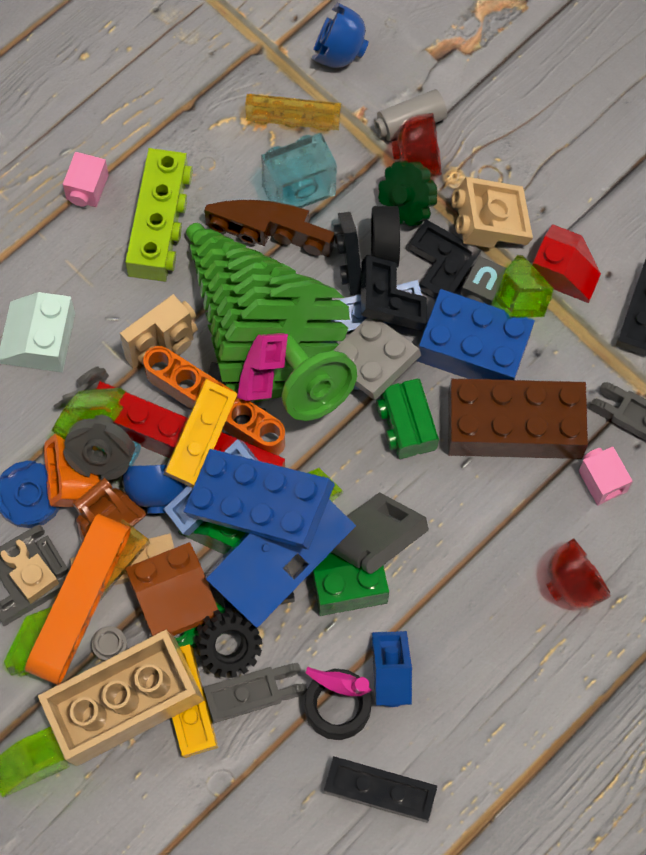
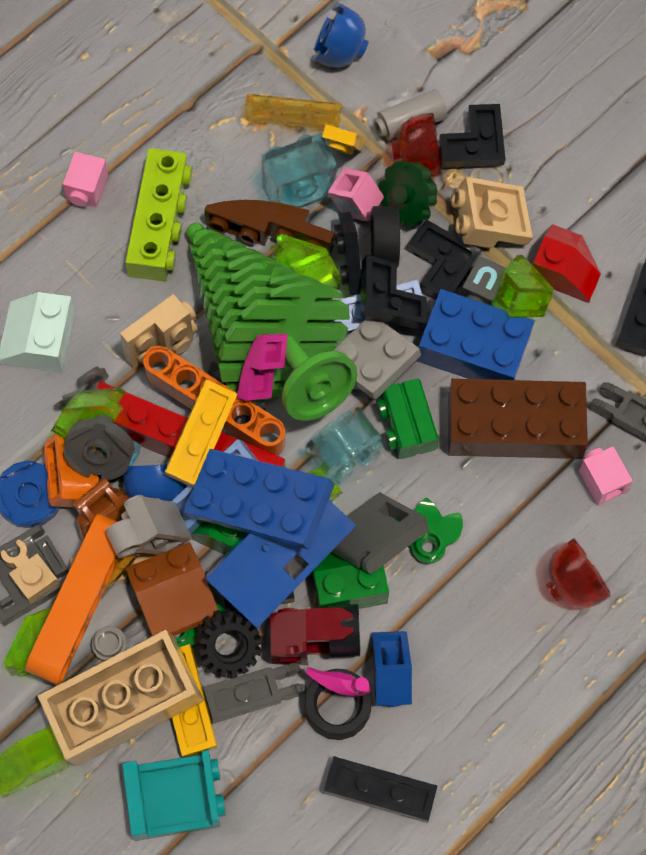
(148, 527): none -> light grey hinge
(173, 796): none -> teal panel
(307, 260): none -> clear neon green slope
(314, 632): none -> dark red piece
(343, 140): none -> yellow plate
(345, 444): none -> clear light blue brick
(355, 193): none -> bright pink brick
(441, 533): none -> green plate
(481, 146): none -> black plate

